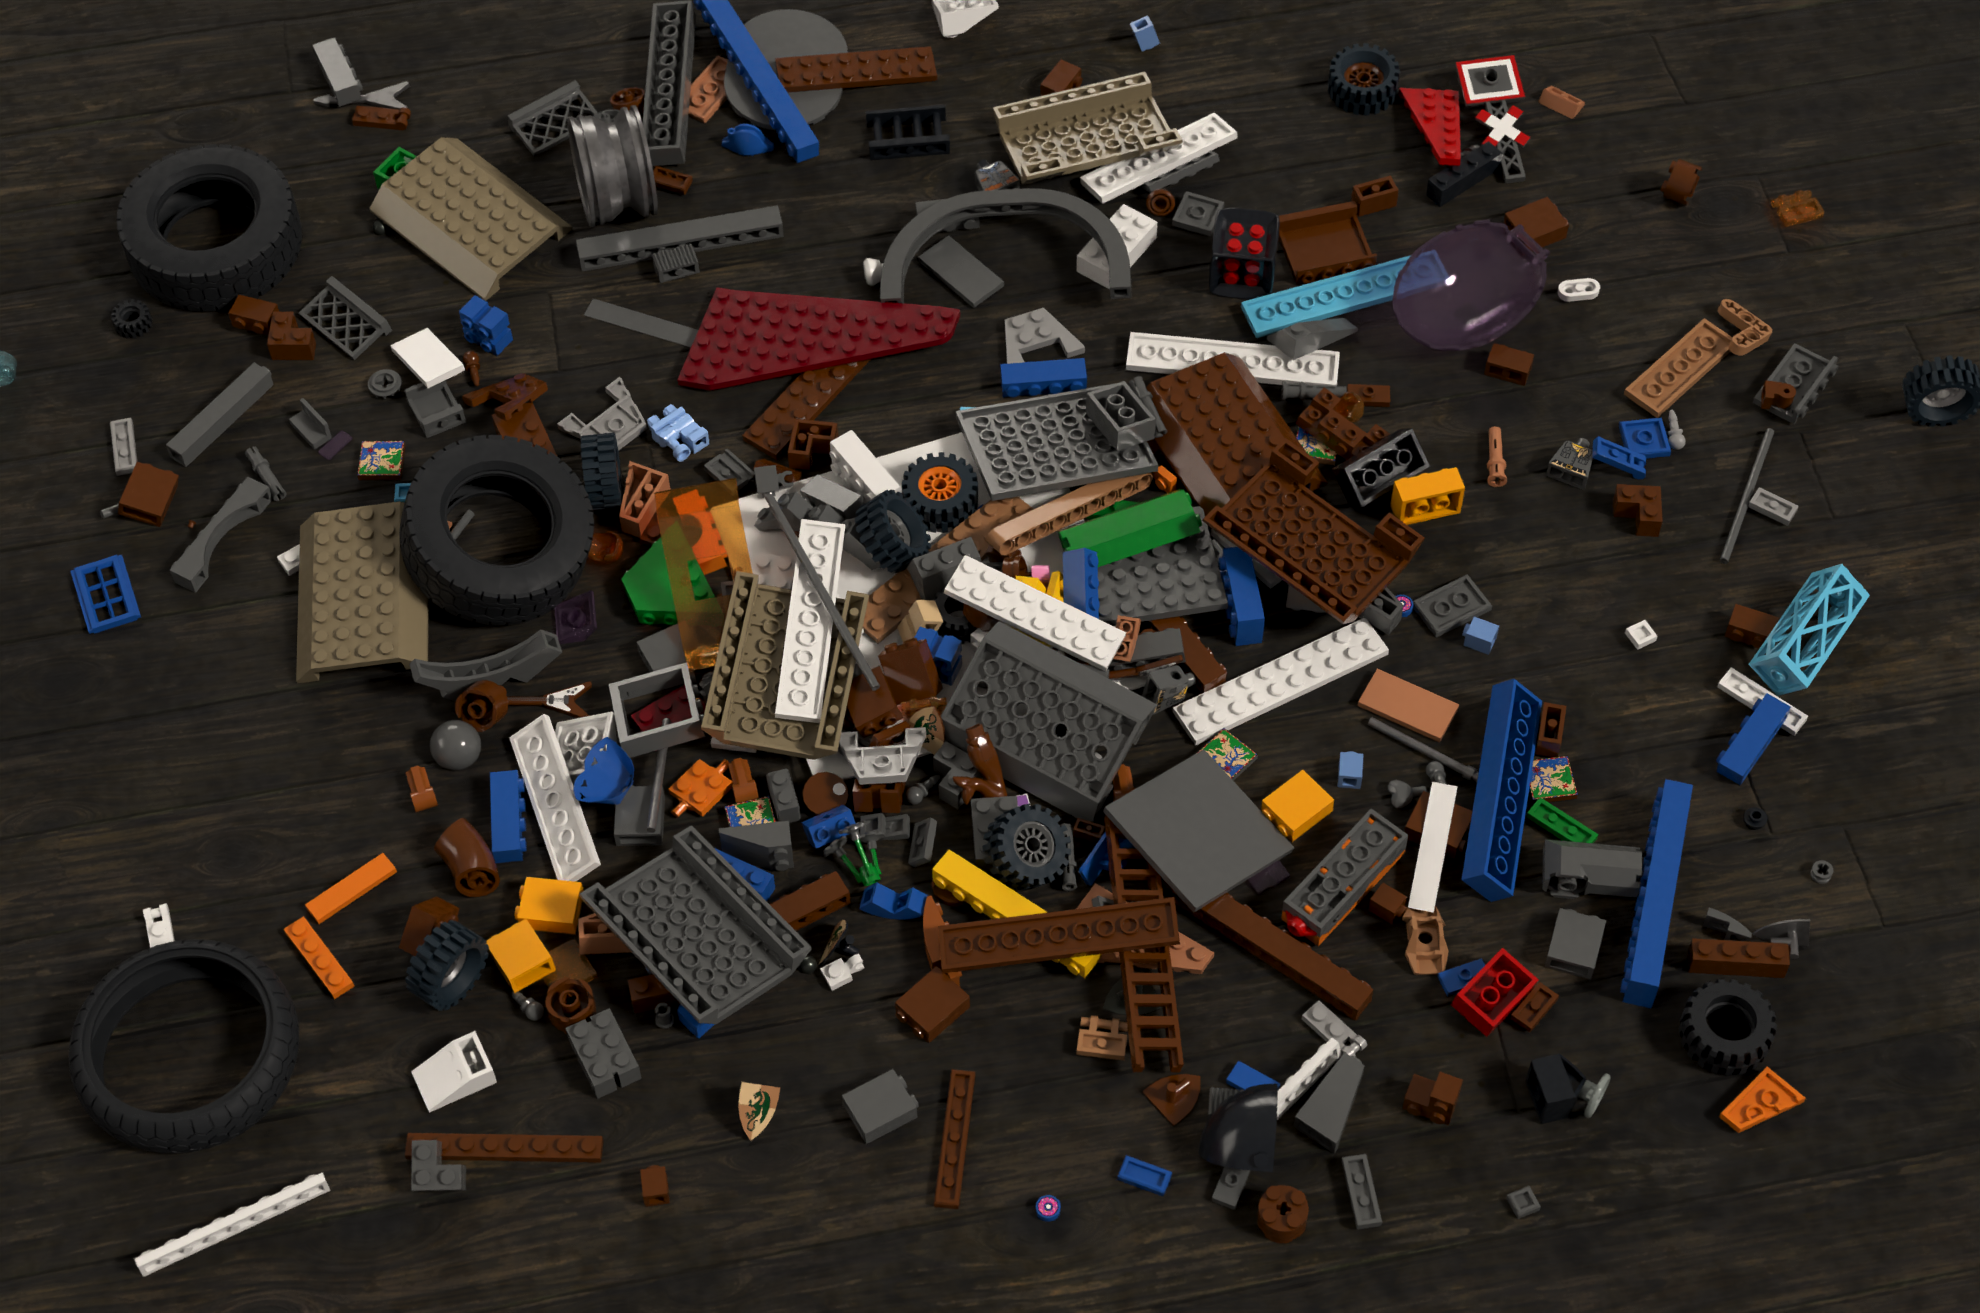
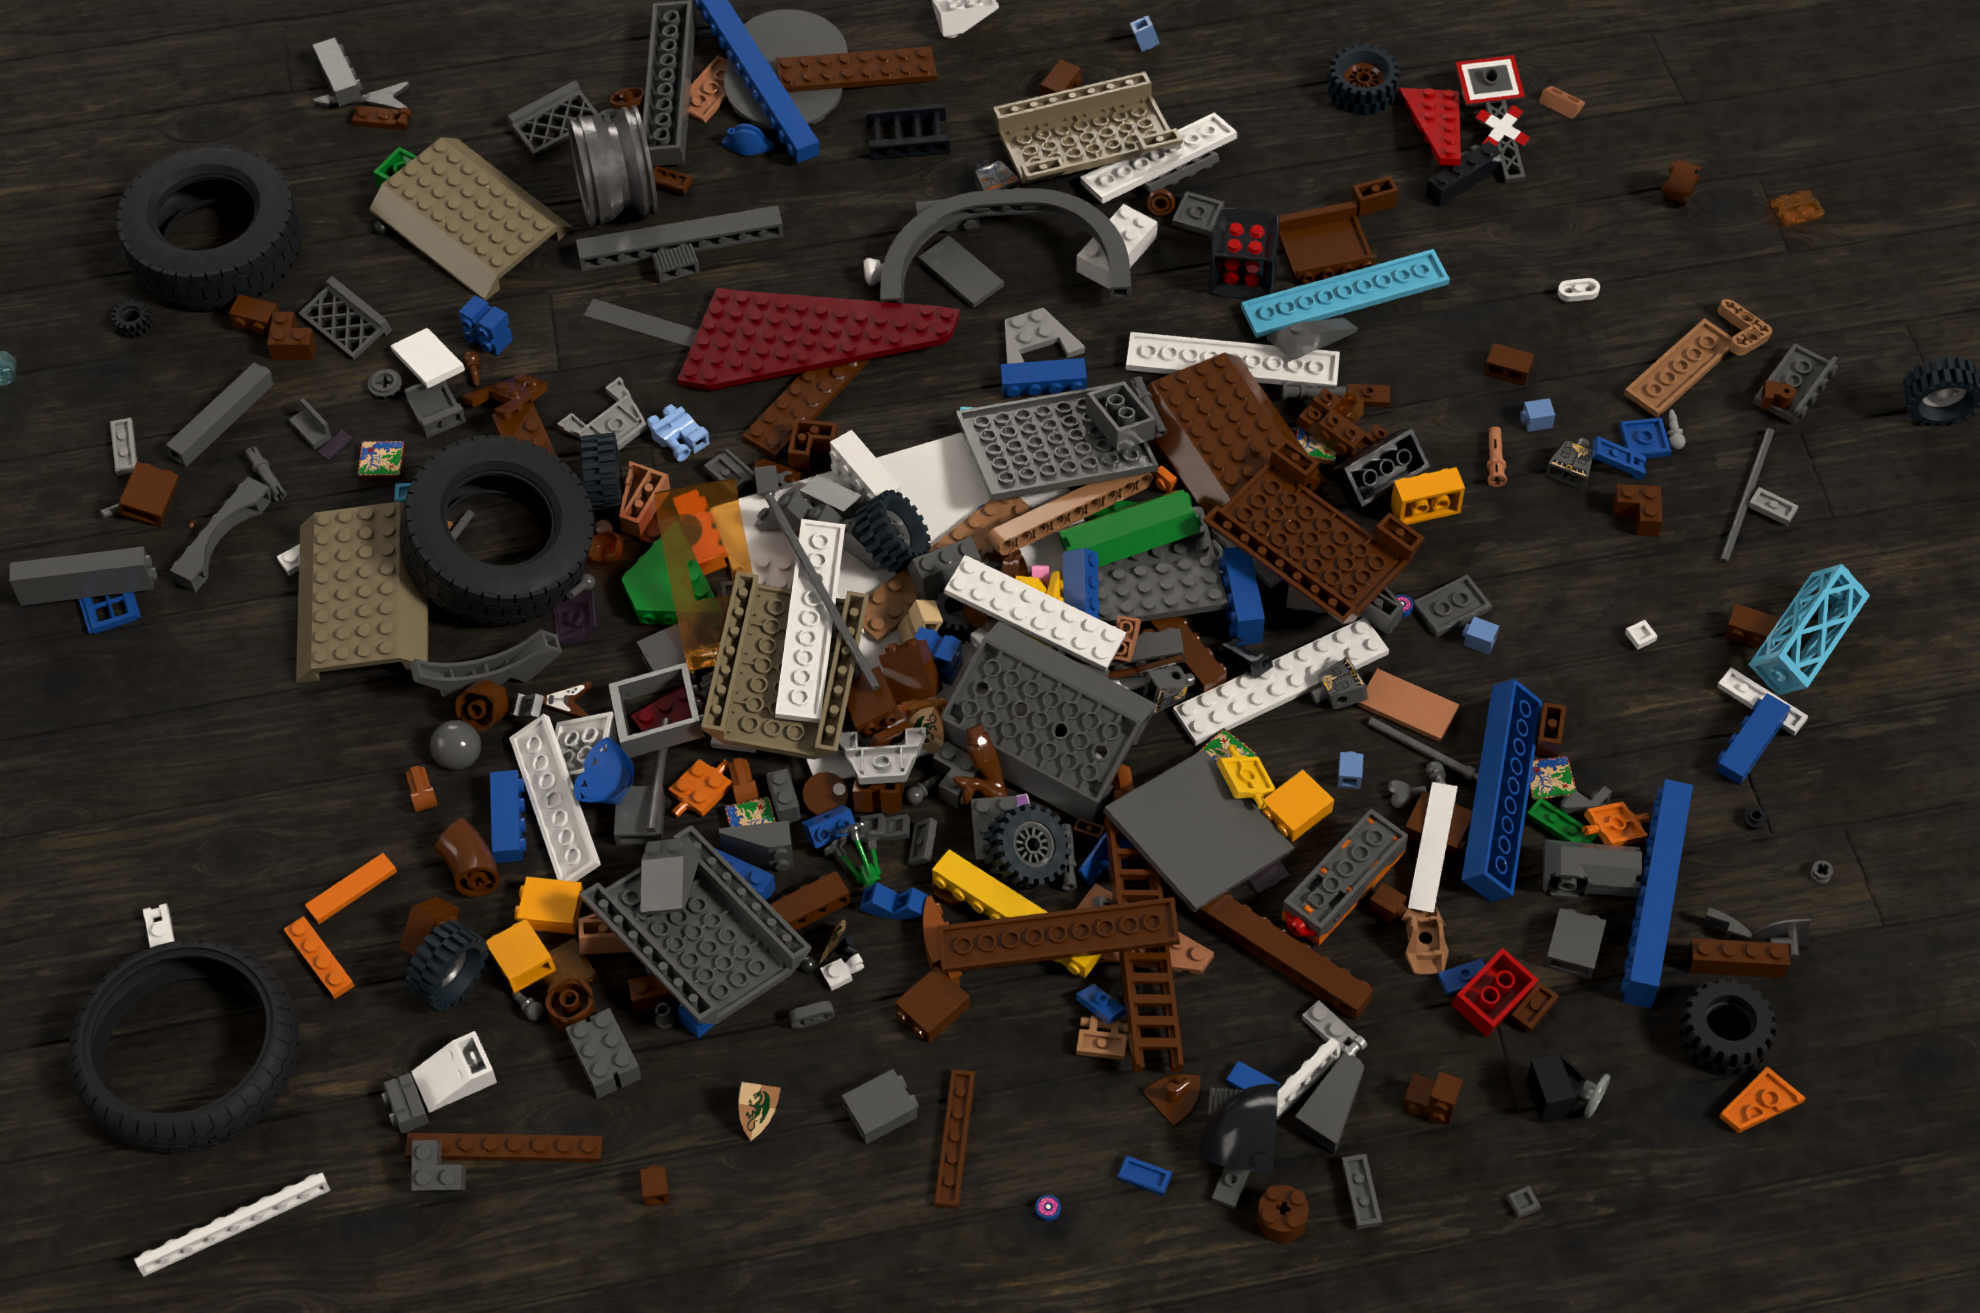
(82, 576): none -> dark grey brick
(405, 1103): none -> dark grey brick
(524, 706): none -> dark grey slope
(585, 582): none -> dark grey bar
(602, 526): none -> dark grey bar
(667, 875): none -> dark grey slope
(811, 1014): none -> dark grey beam
(941, 490): black wheel -> none
(1101, 1004): none -> blue plate
(1245, 660): none -> black hinge
(1246, 776): none -> yellow plate
(1340, 685): none -> dark grey torso
(1469, 285): clear purple windscreen -> none
(1537, 415): none -> medium blue brick
(1540, 222): reddish brown brick -> none
(1578, 804): none -> dark grey slope
(1616, 824): none -> orange plate

